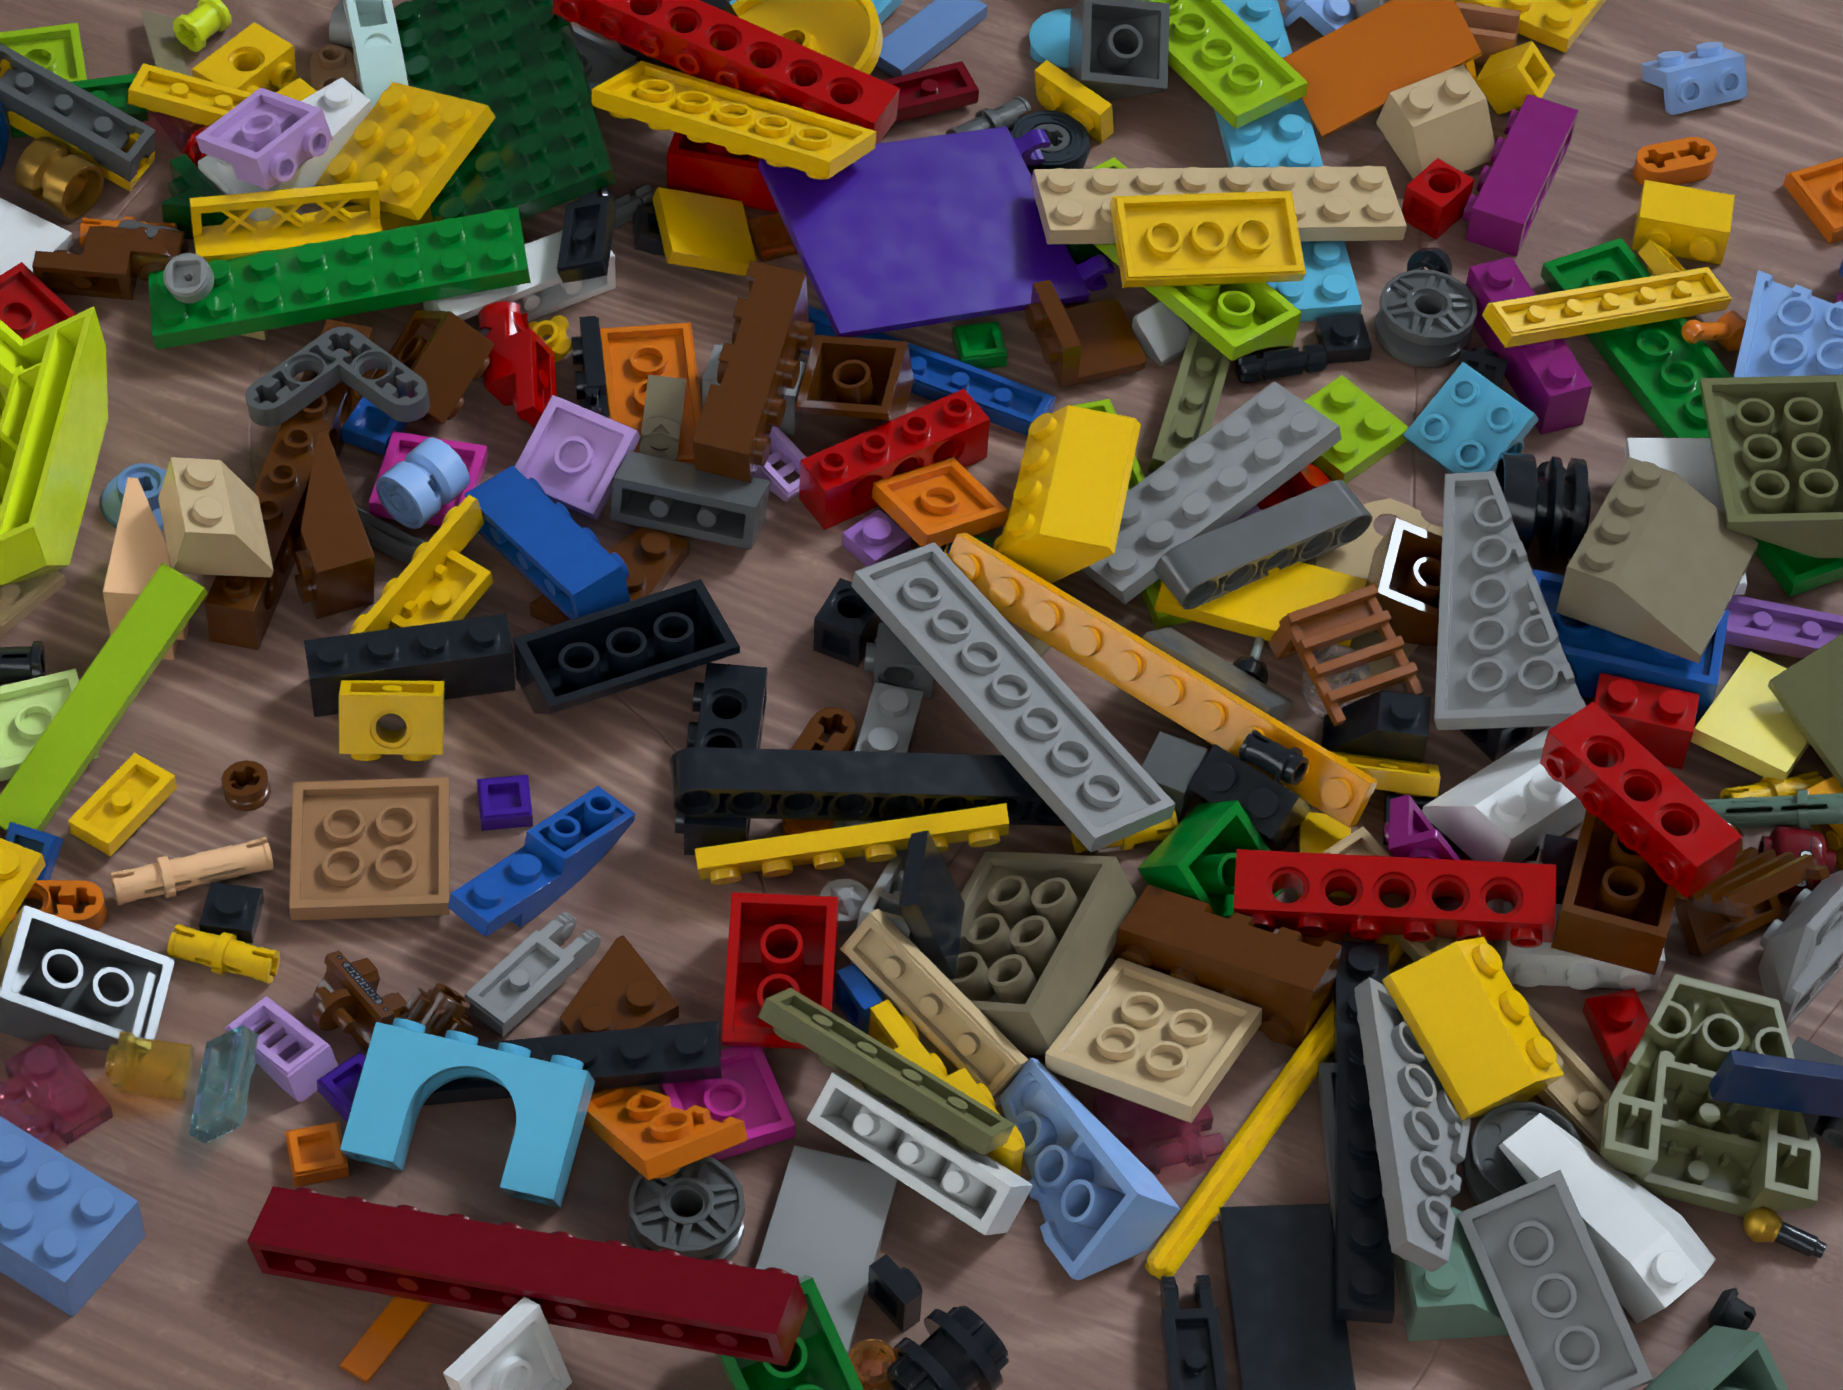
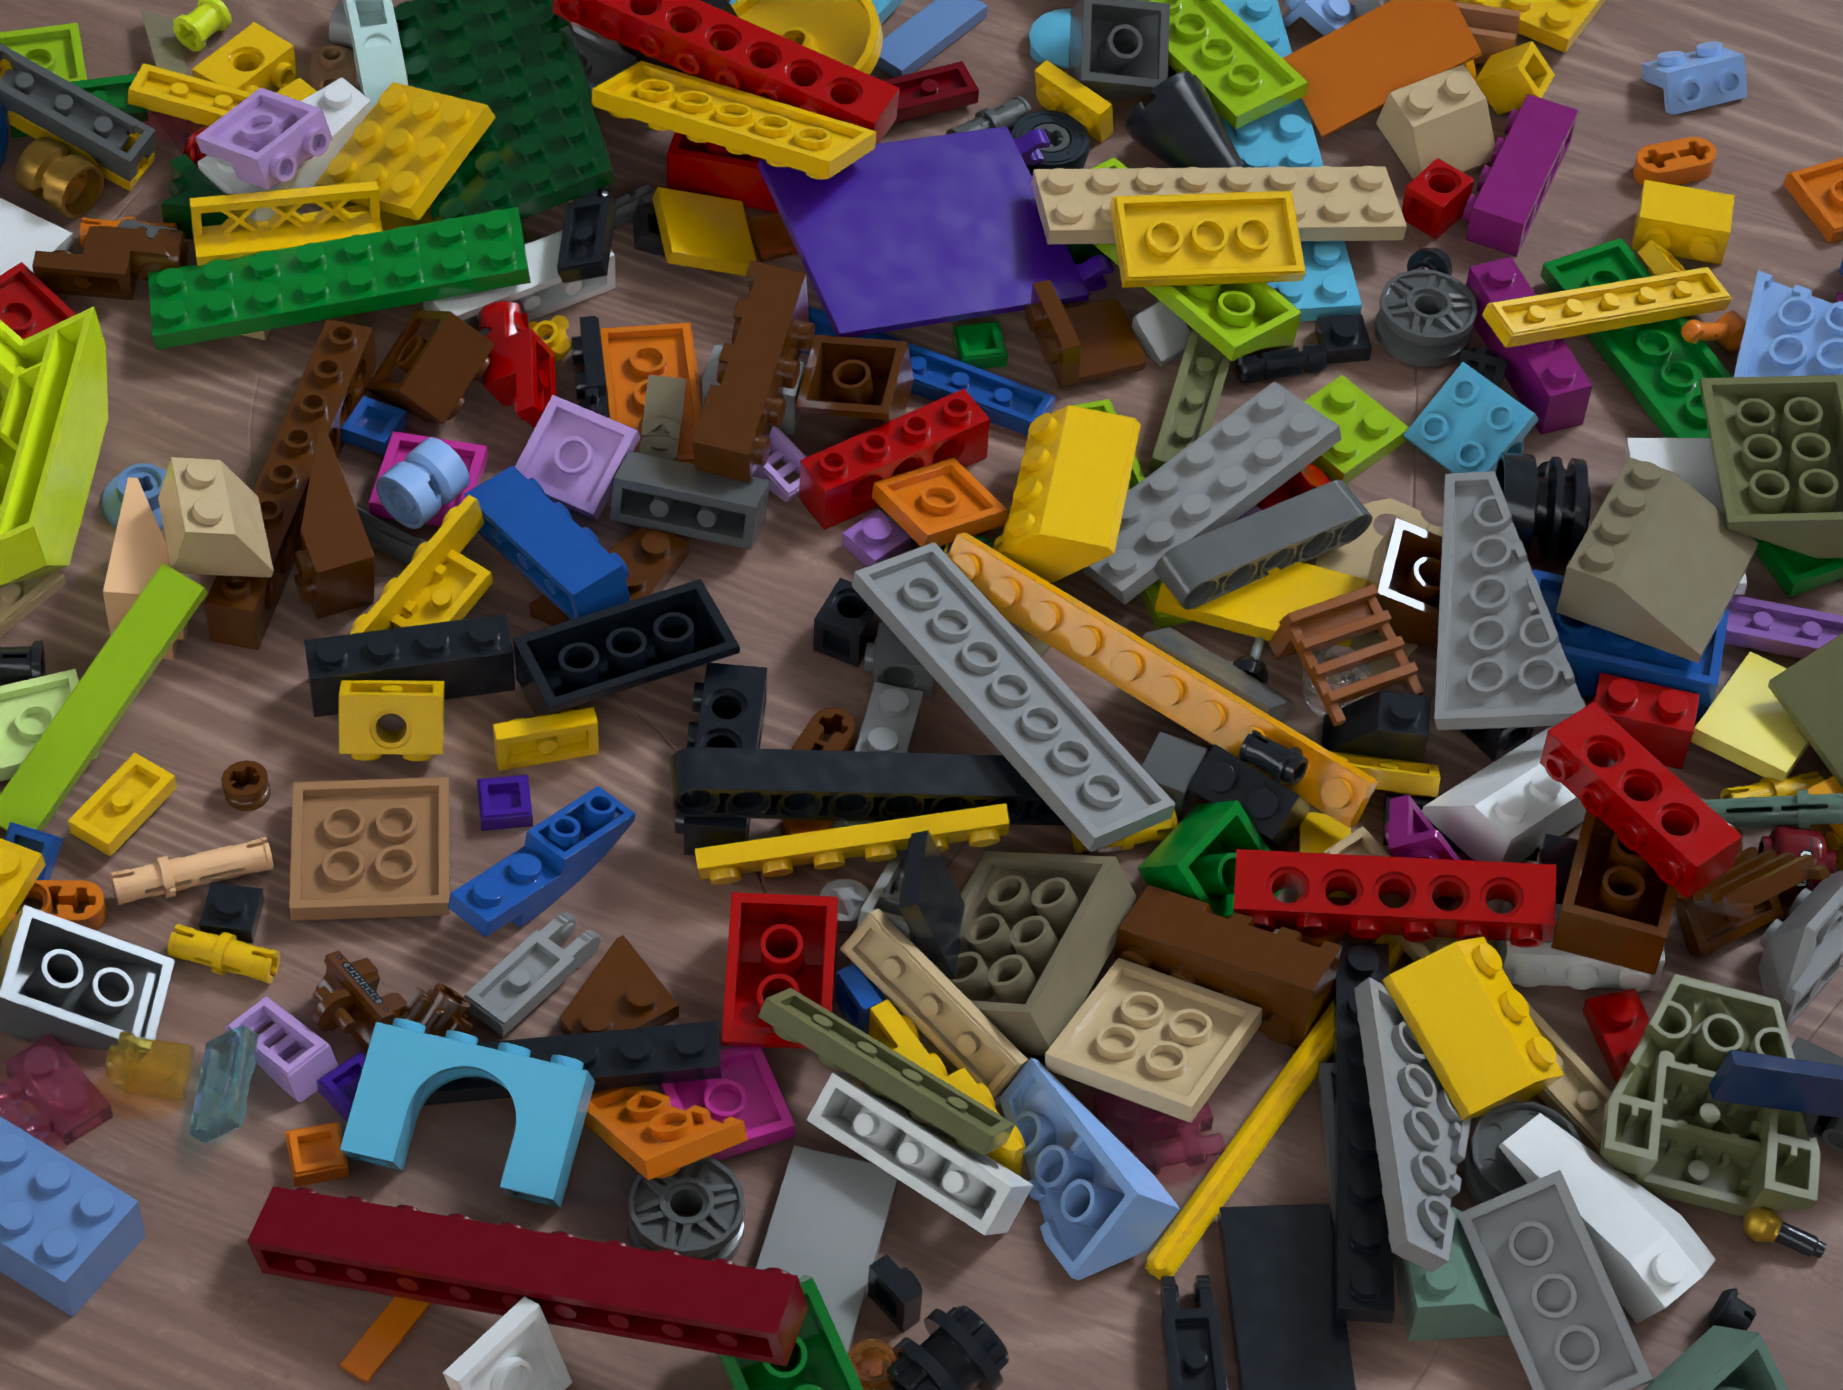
(188, 278): light grey tile -> none
(279, 396): dark grey beam -> none
(546, 738): none -> yellow plate
(1183, 126): none -> black cone

